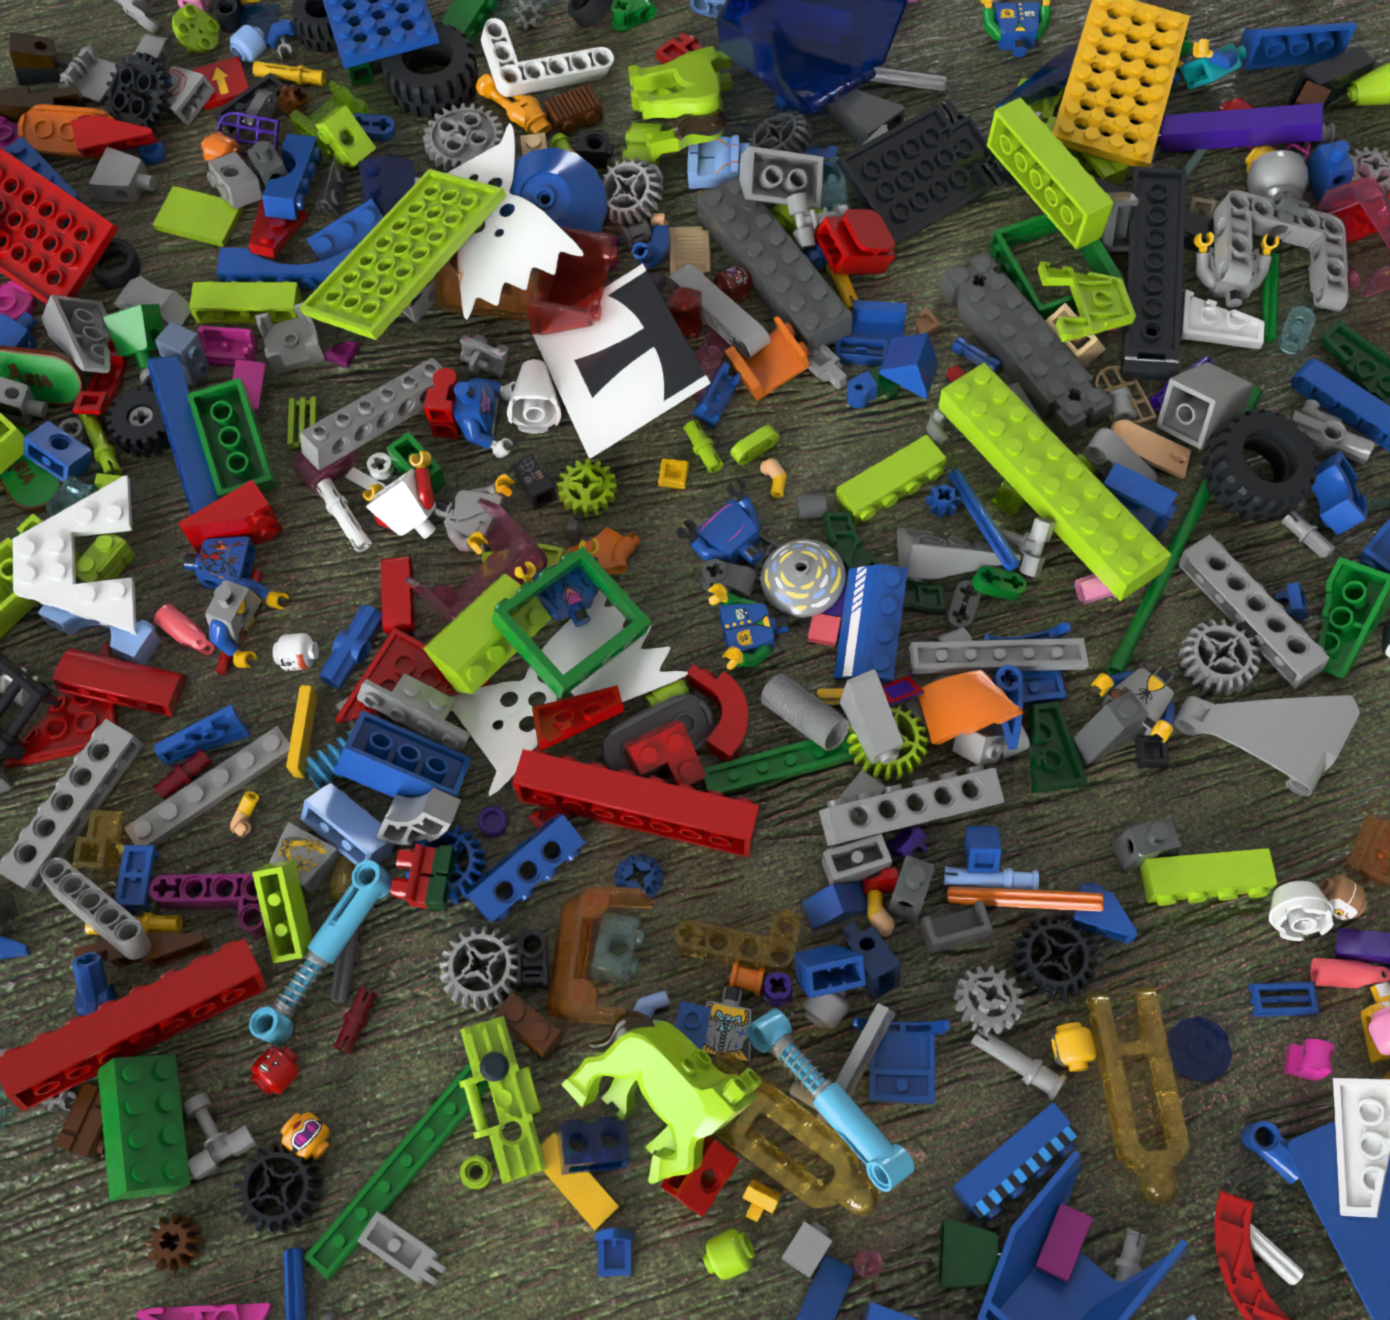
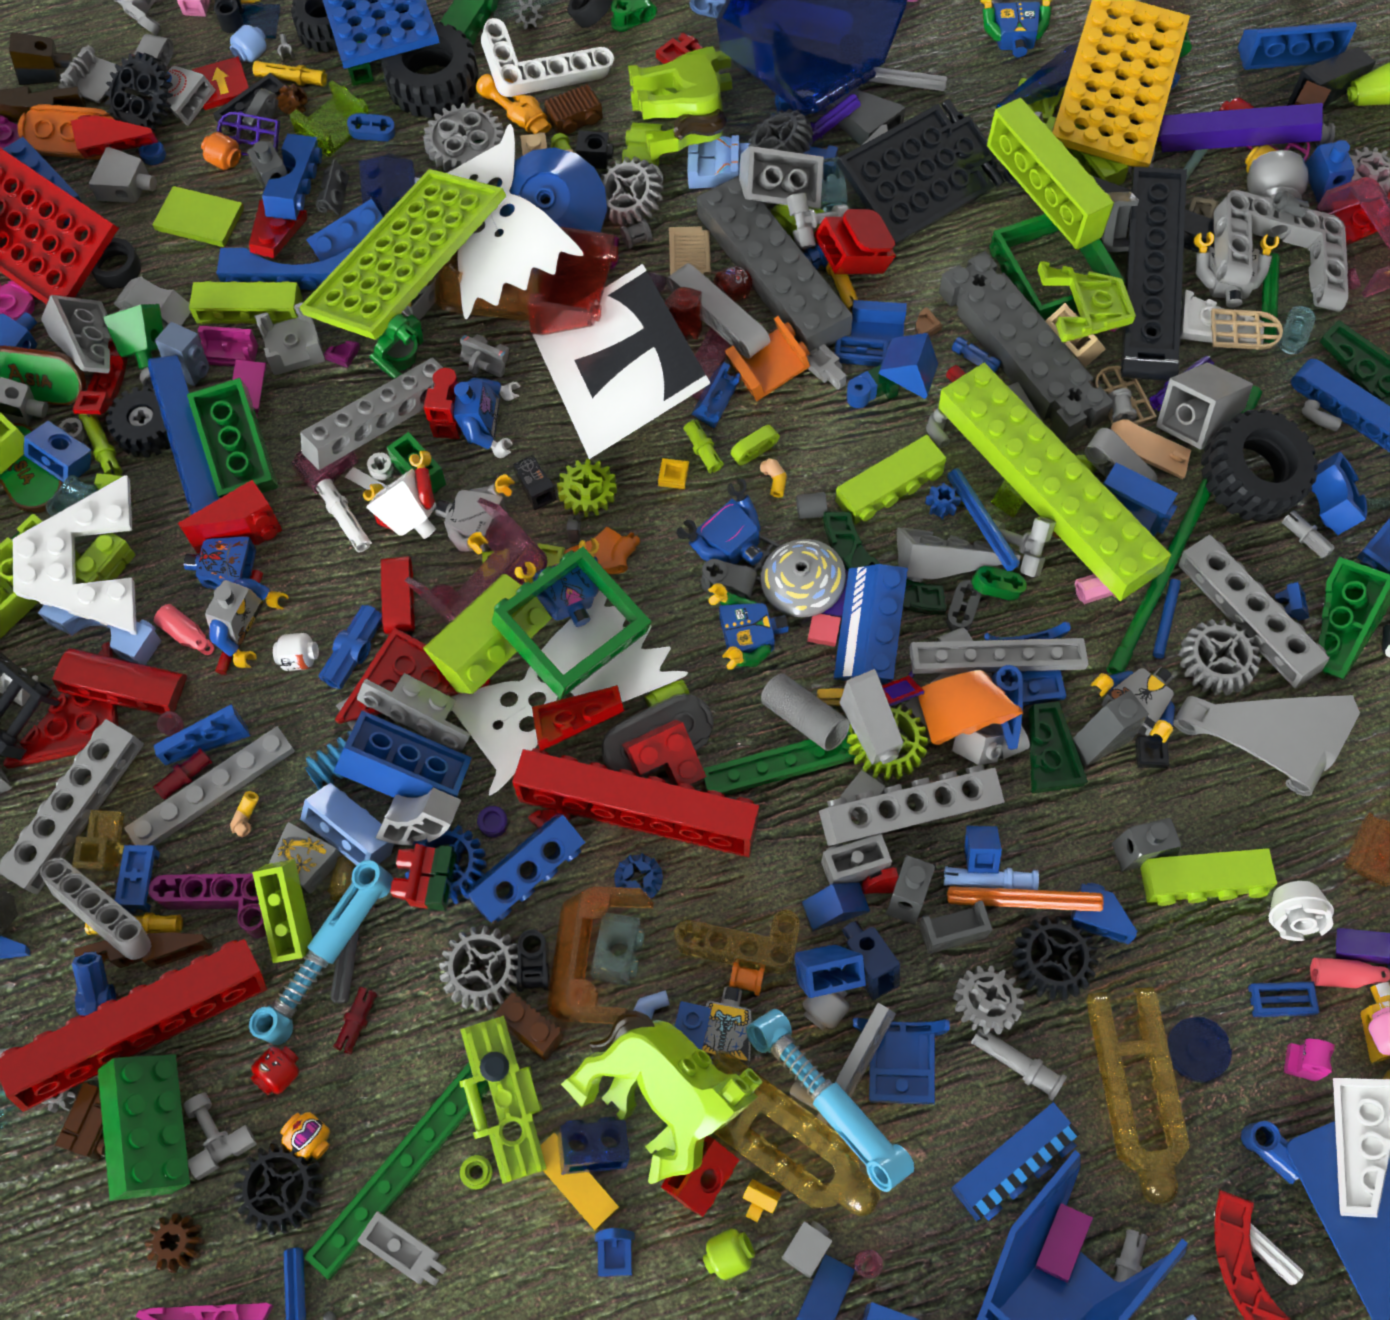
(167, 724): none -> clear pink hinge
(195, 29): lime plate -> none
(234, 180): light grey brick -> none
(278, 29): blue arm -> none
(302, 405): lime tile -> none
(302, 731): yellow tile -> none
(358, 142): lime brick -> none
(398, 345): none -> green piece
(534, 399): white cone -> none
(658, 247): blue arm -> none
(731, 732): red arch -> none
(778, 999): dark purple bush -> none
(834, 116): none -> dark purple axle
(877, 914): arm -> none
(907, 841): dark purple tile -> none
(966, 1255): dark green torso -> none
(1073, 1046): yellow head -> none
(1166, 618): none -> blue bar
(1210, 63): torso -> none
(1276, 323): none -> tan window
(1332, 437): light grey piece -> none
(1345, 897): medium nougat head -> none

